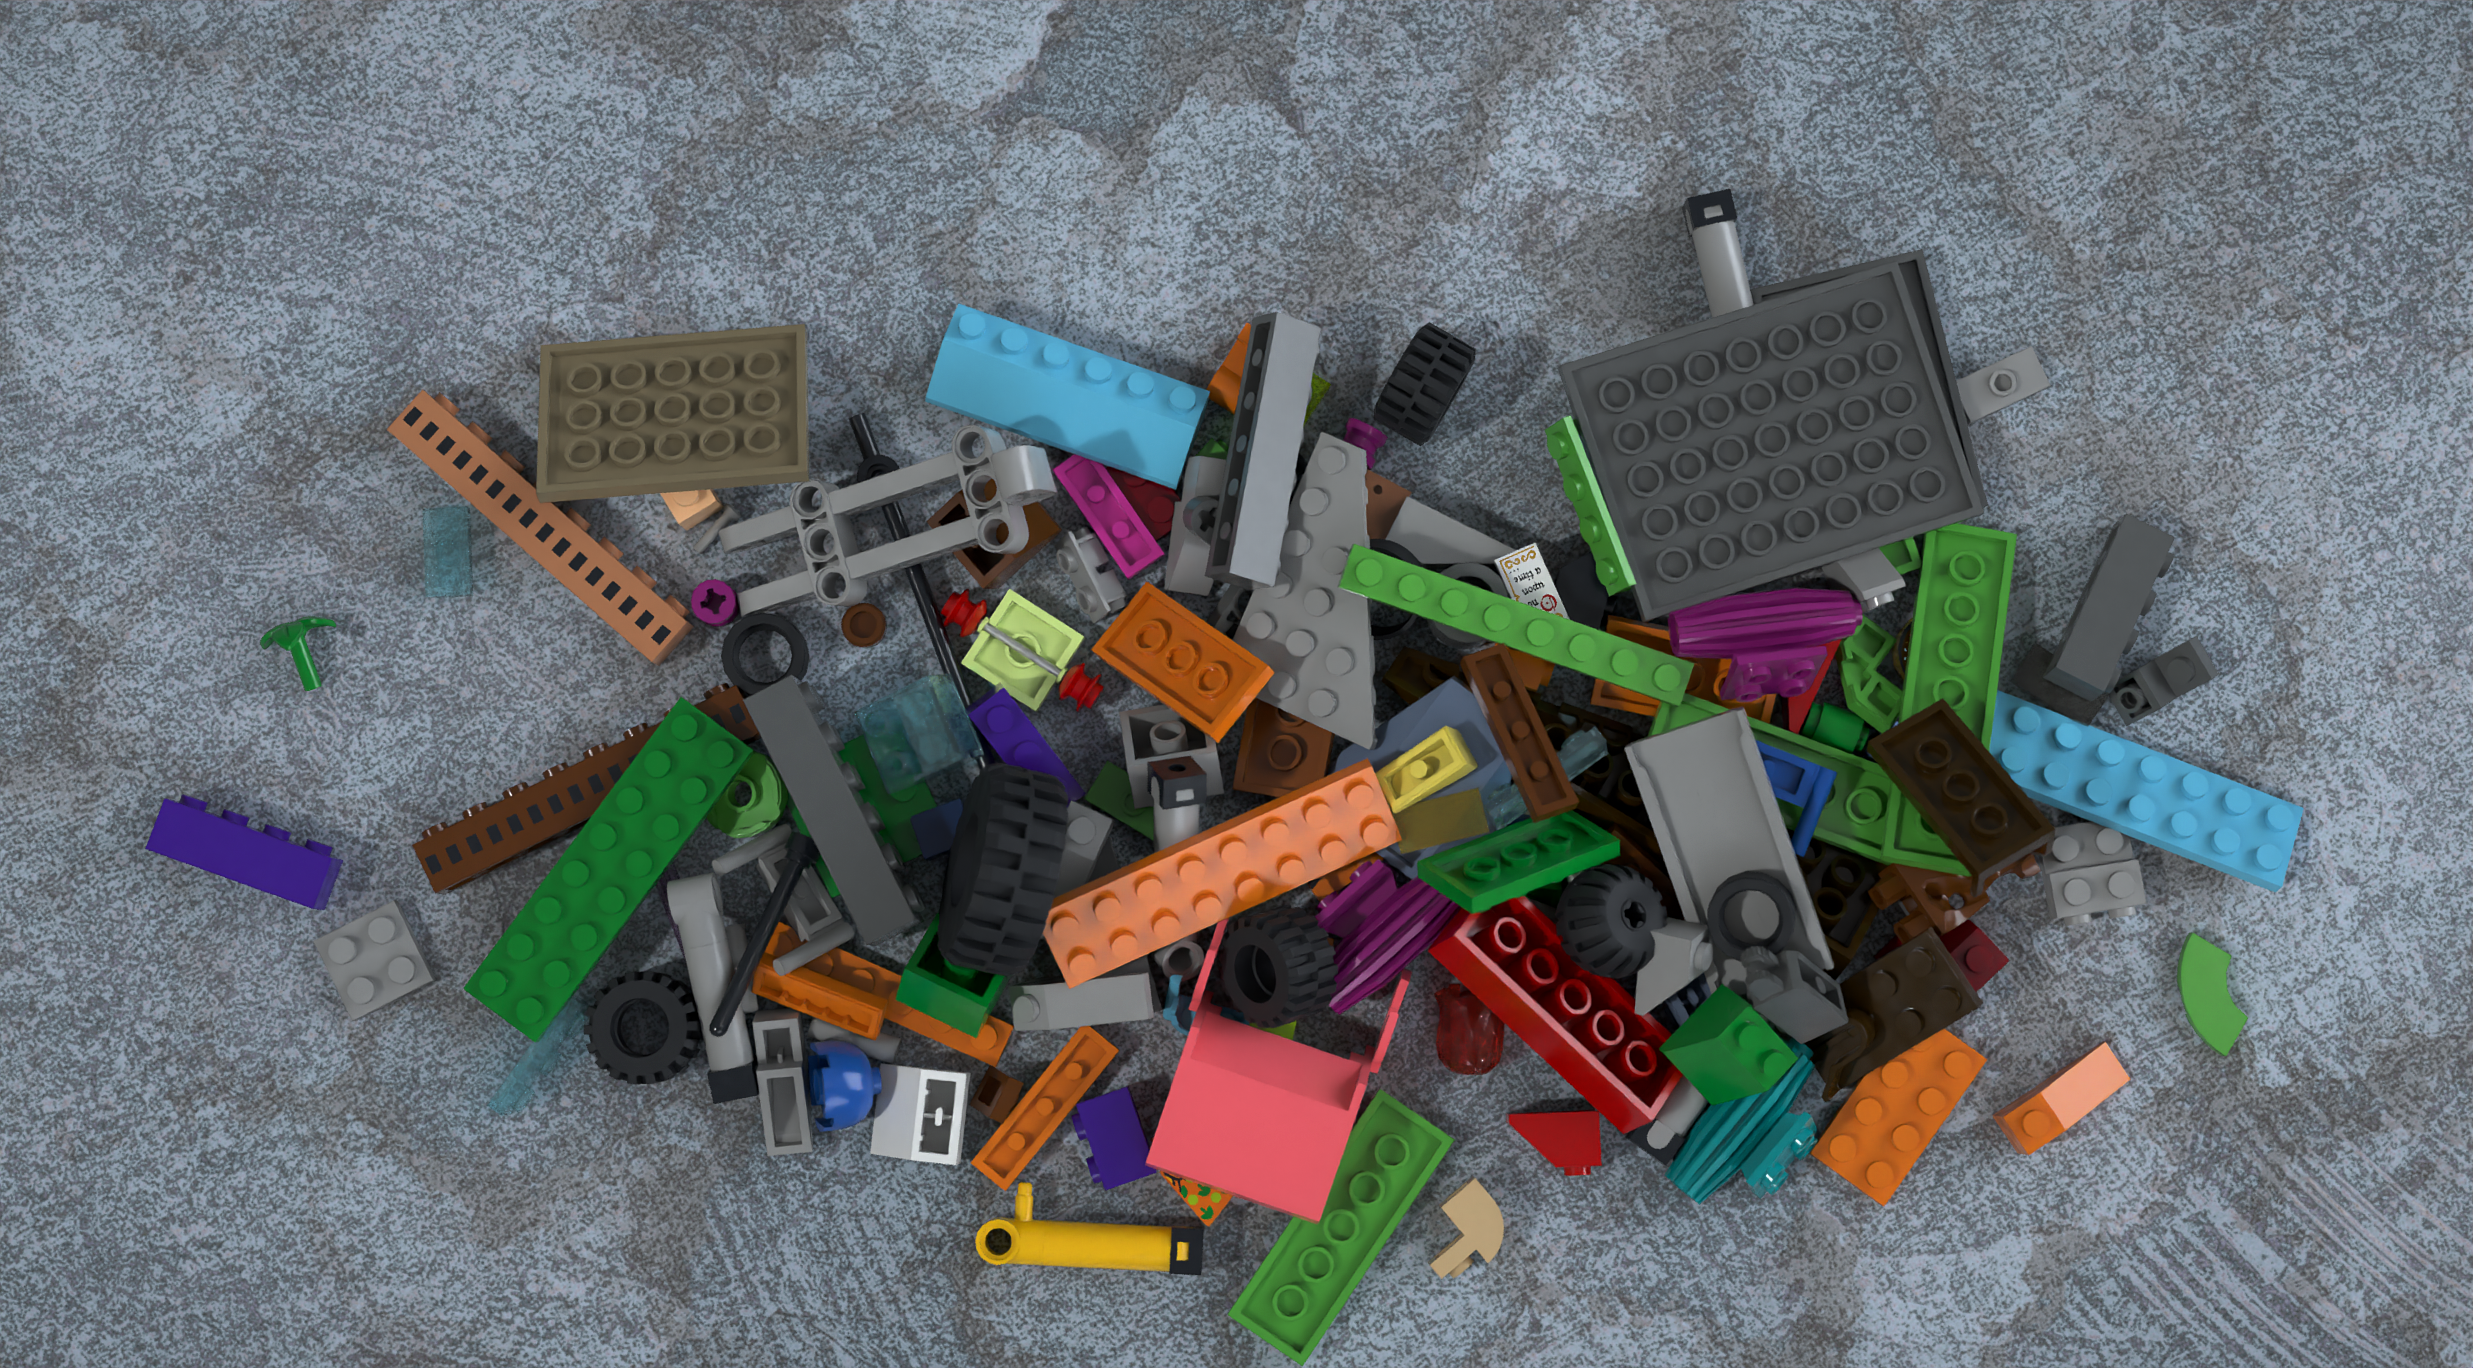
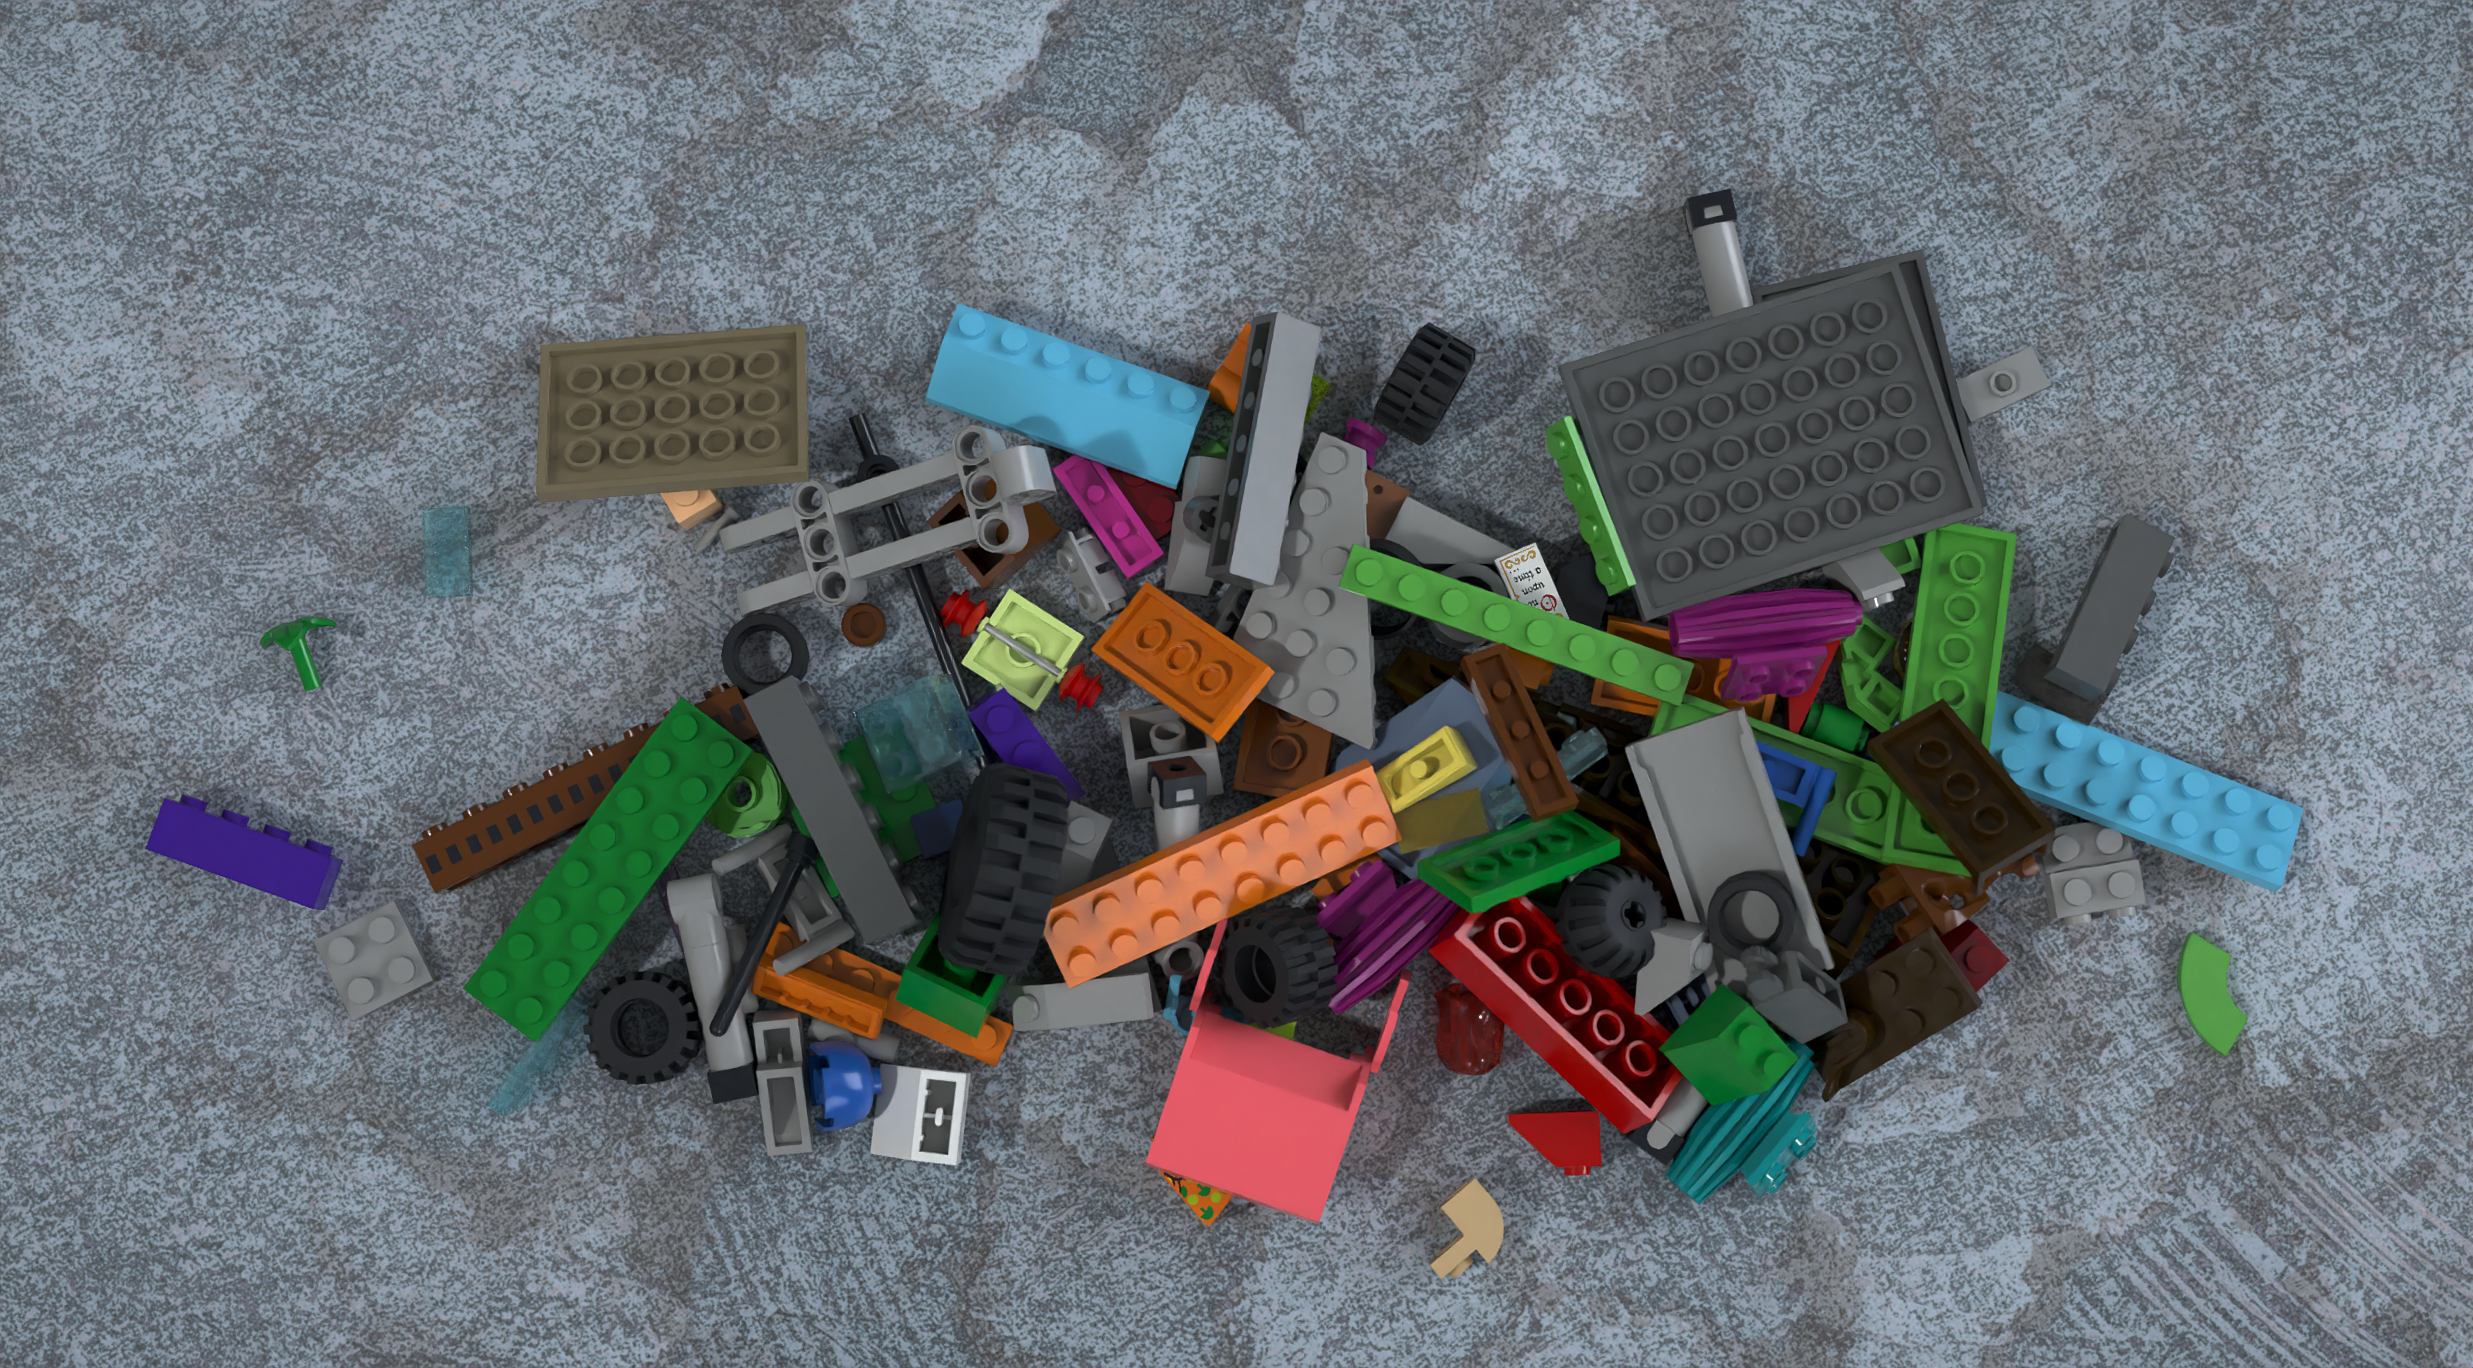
(542, 529): nougat brick -> none
(719, 610): magenta wheel -> none
(996, 1094): reddish brown plate -> none
(1045, 1106): orange plate -> none
(1092, 1244): yellow piece -> none
(1114, 796): bright green plate -> none
(1114, 1138): dark purple brick -> none
(1320, 1264): bright green plate -> none
(1896, 1114): orange plate -> none
(2061, 1100): orange slope -> none
(2162, 680): dark grey slope -> none

